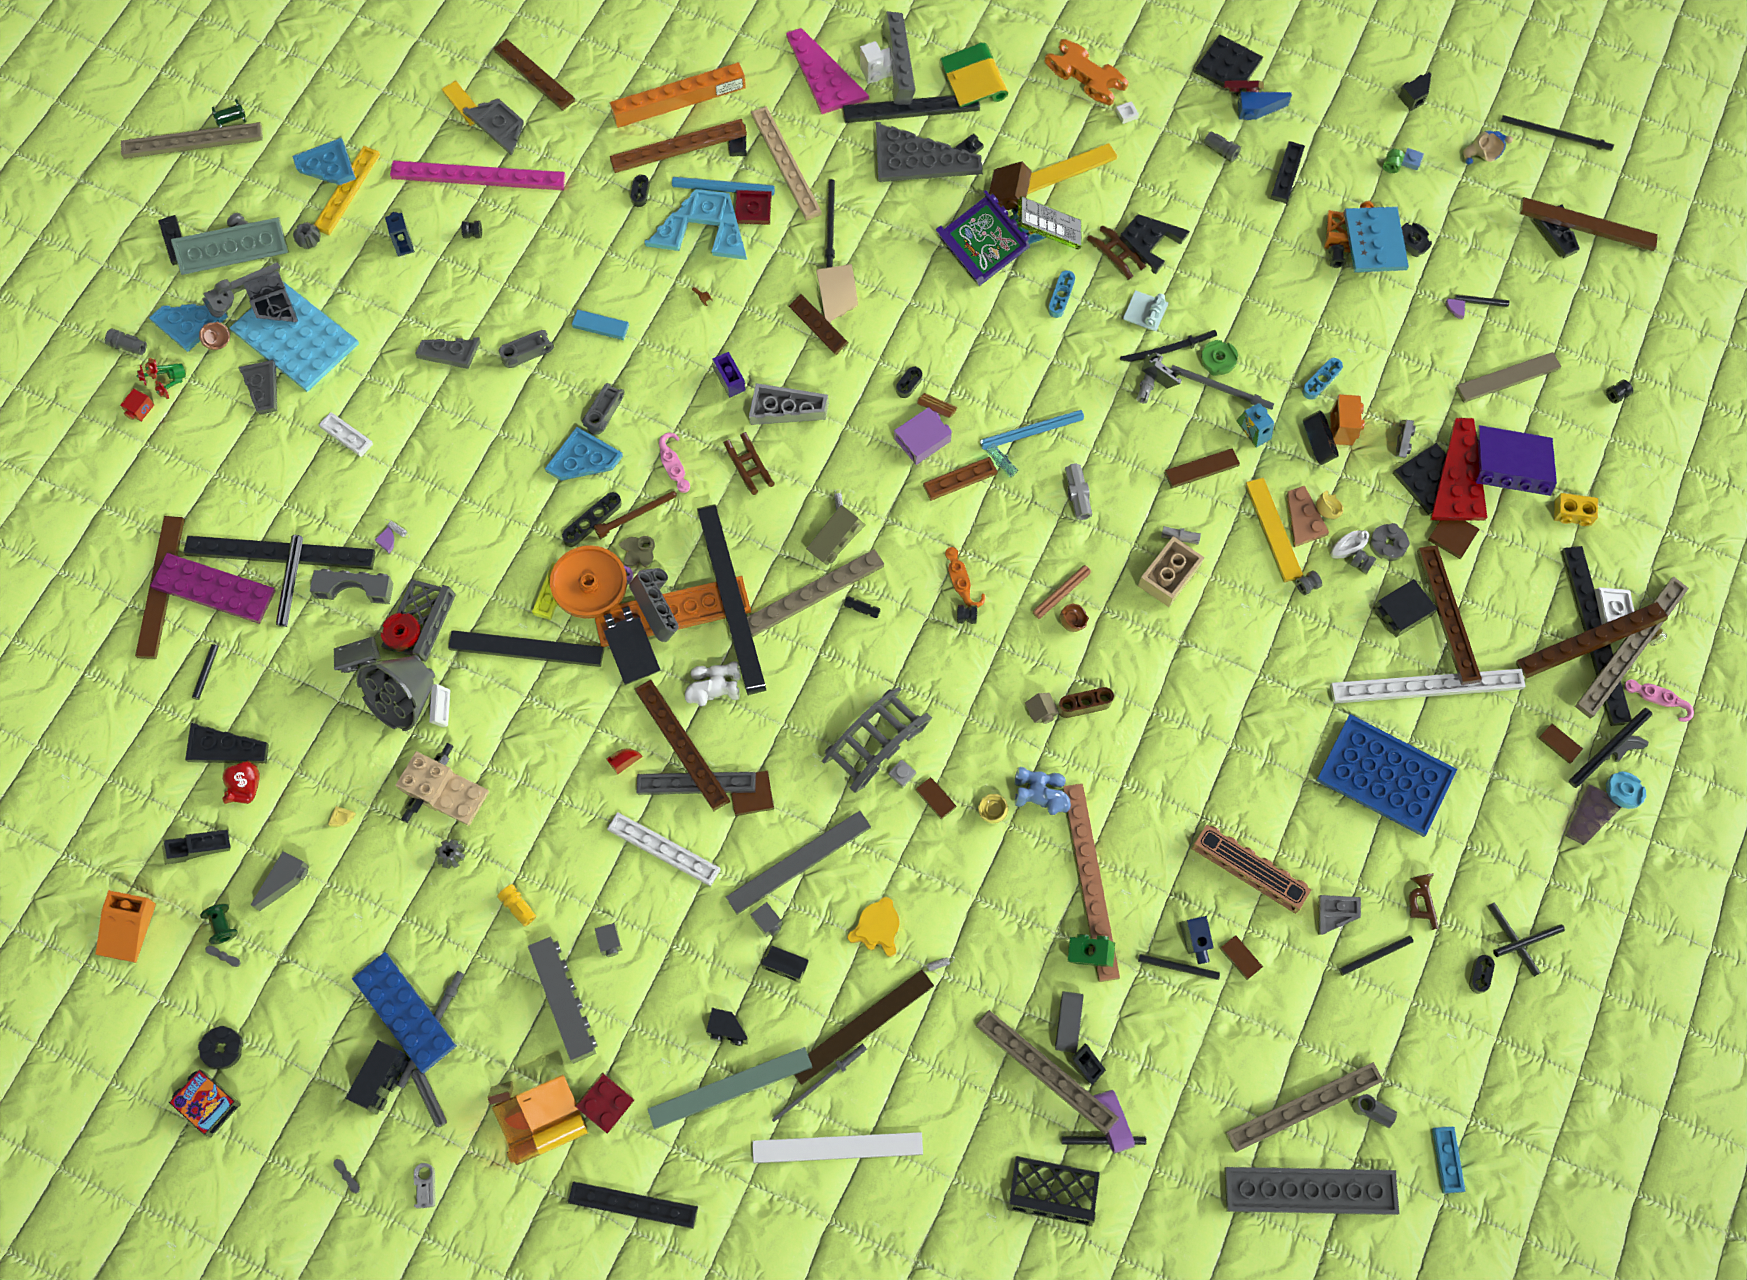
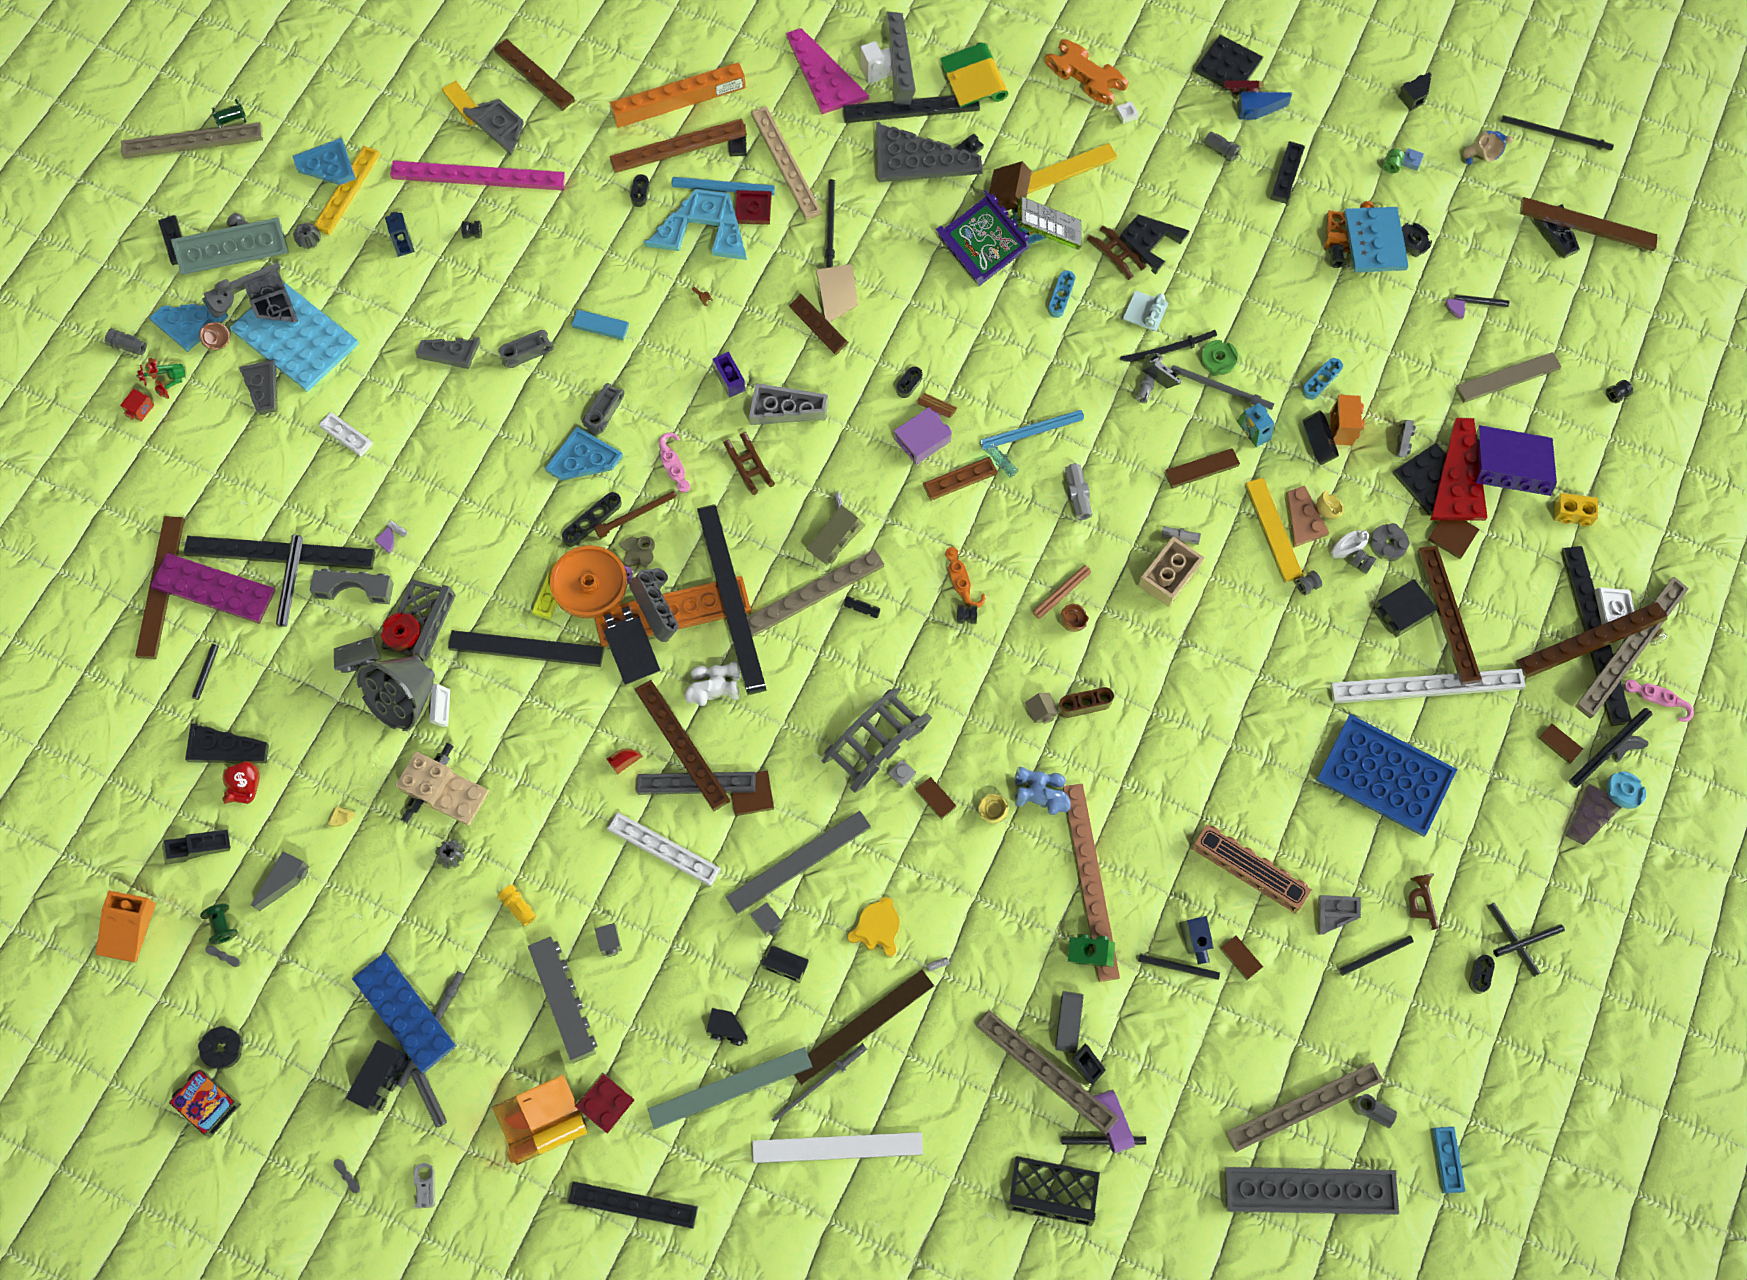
(500, 1092): tile -> none

